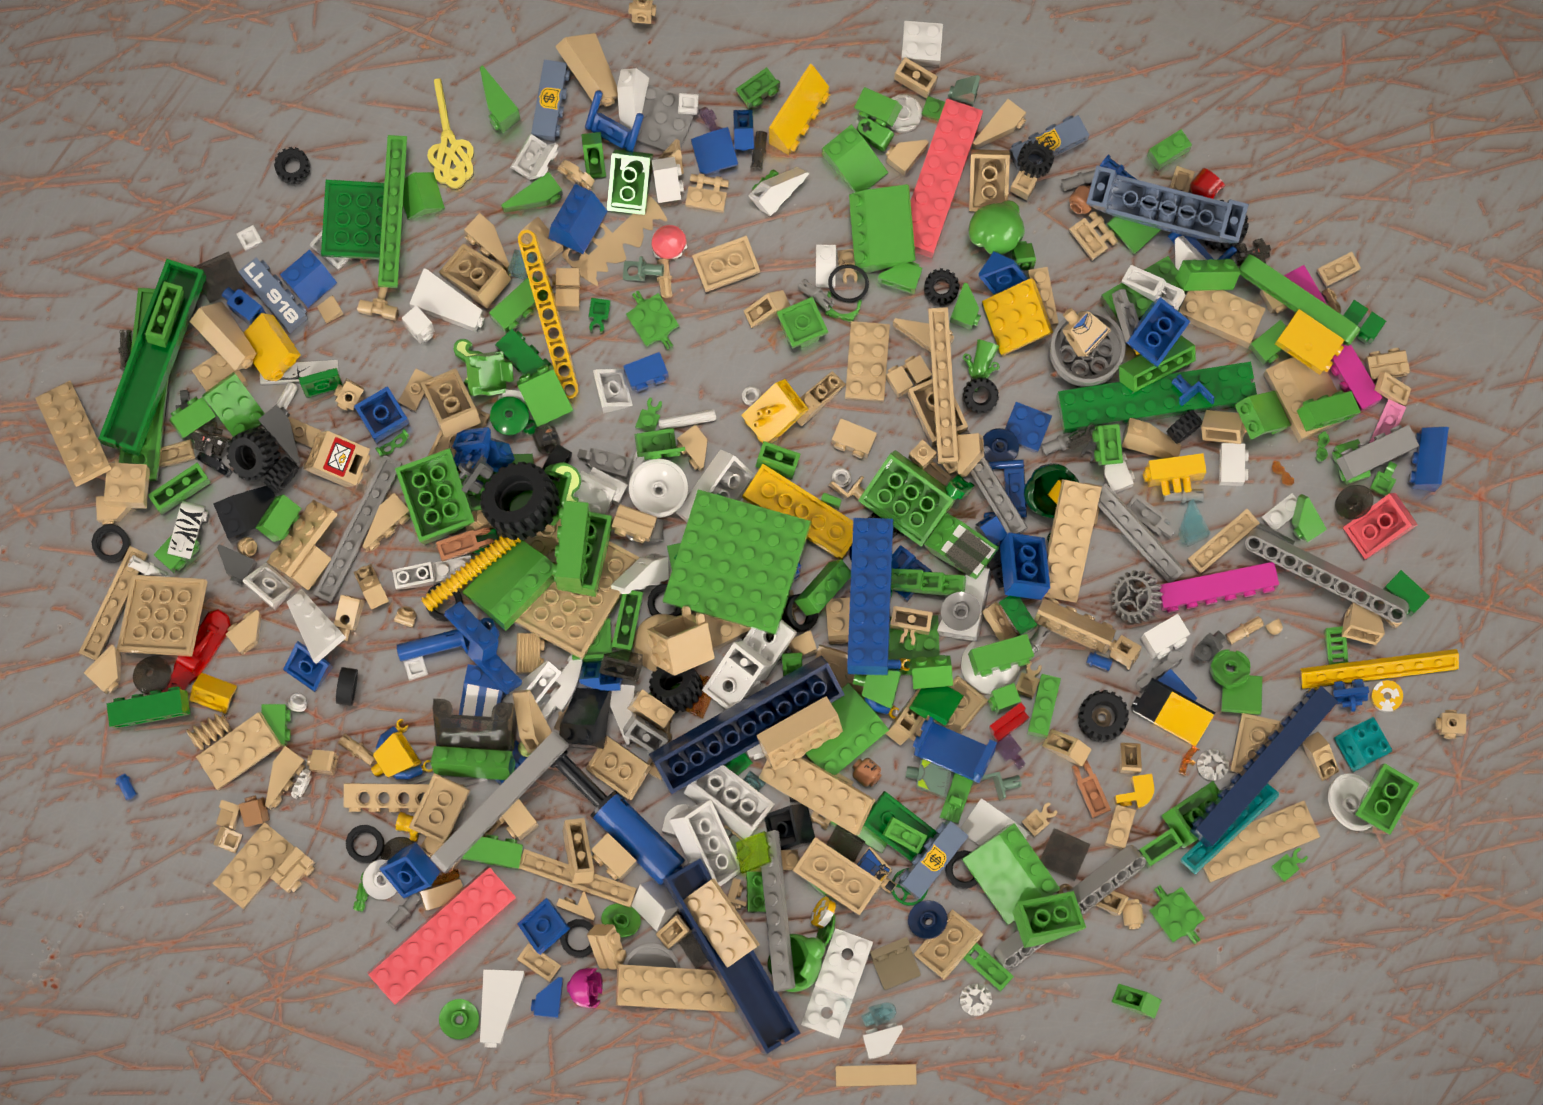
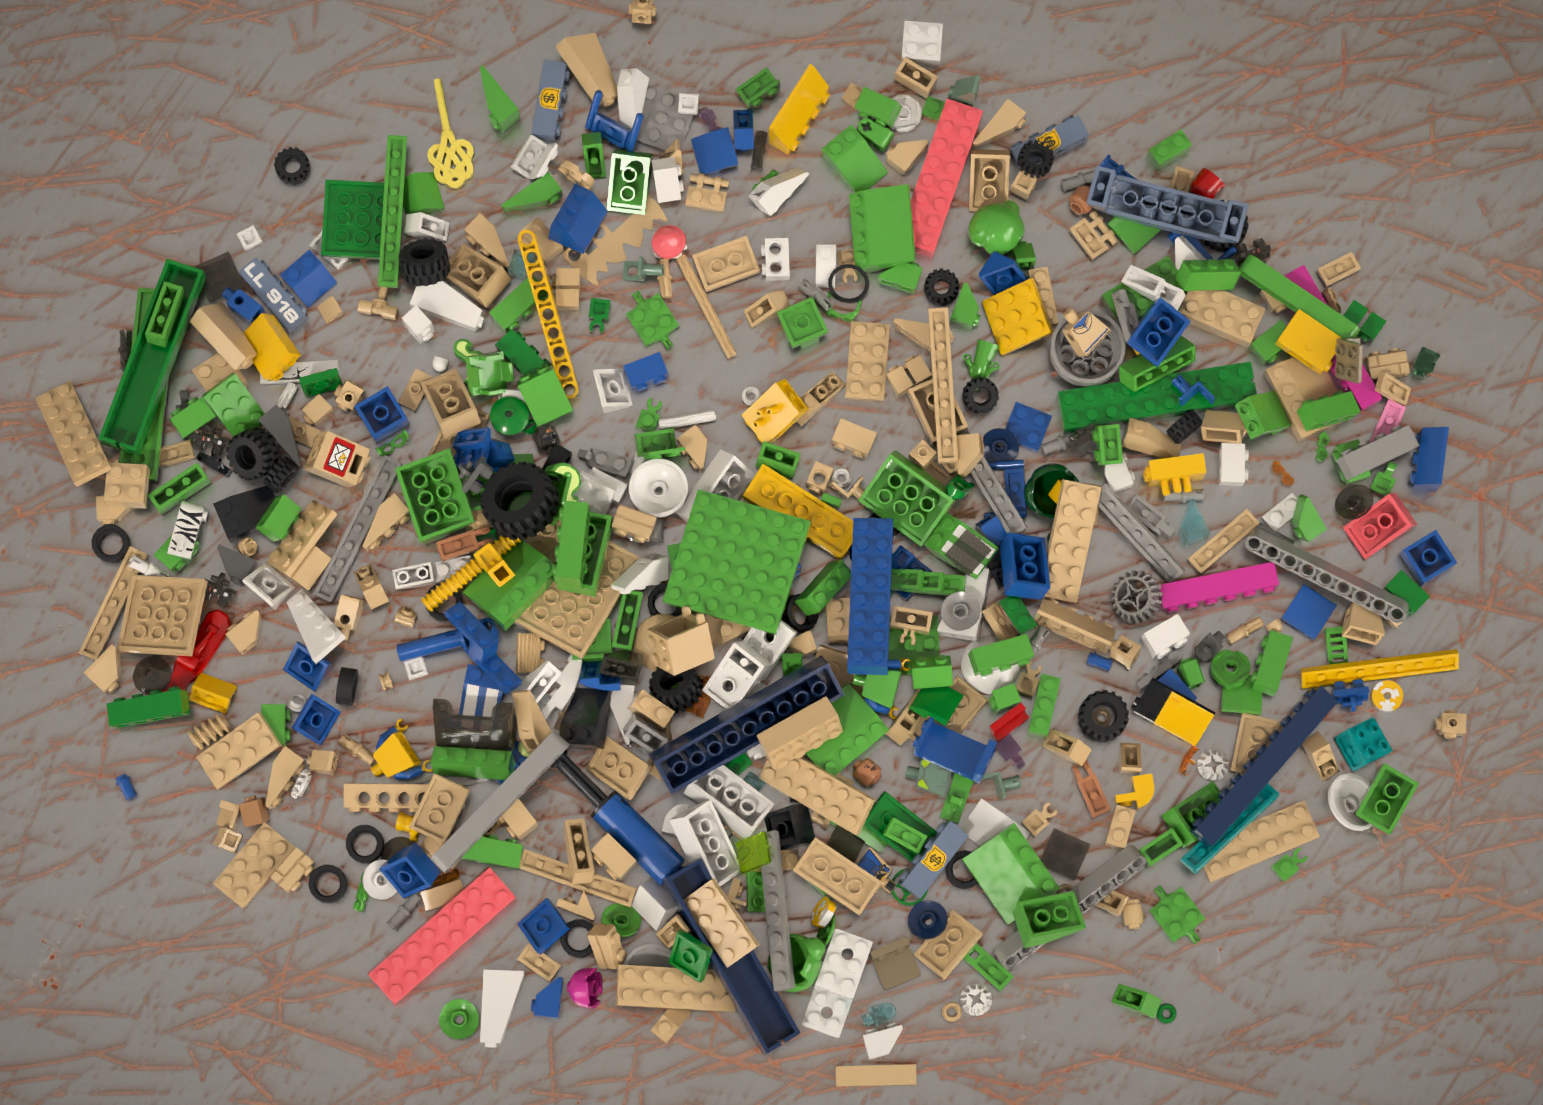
(225, 593): none -> clear smoke hips
(313, 880): none -> black tyre
(315, 719): none -> blue slope
(317, 411): none -> tan brick
(385, 681): none -> tan bush
(424, 262): none -> black tyre
(425, 226): none -> white slope
(440, 364): none -> white hinge
(494, 564): none -> yellow brick
(670, 1023): none -> tan slope
(690, 955): none -> green tile
(706, 306): none -> tan axle
(780, 259): none -> white brick
(819, 469): none -> tan brick
(851, 94): none -> tan plate
(954, 1005): none -> tan plate
(1166, 1006): none -> green plate
(1190, 673): none -> bright green brick
(1271, 662): none -> bright green brick
(1309, 611): none -> blue slope
(1349, 359): none -> dark tan bracket
(1424, 363): none -> clear green brick
(1428, 558): none -> blue brick

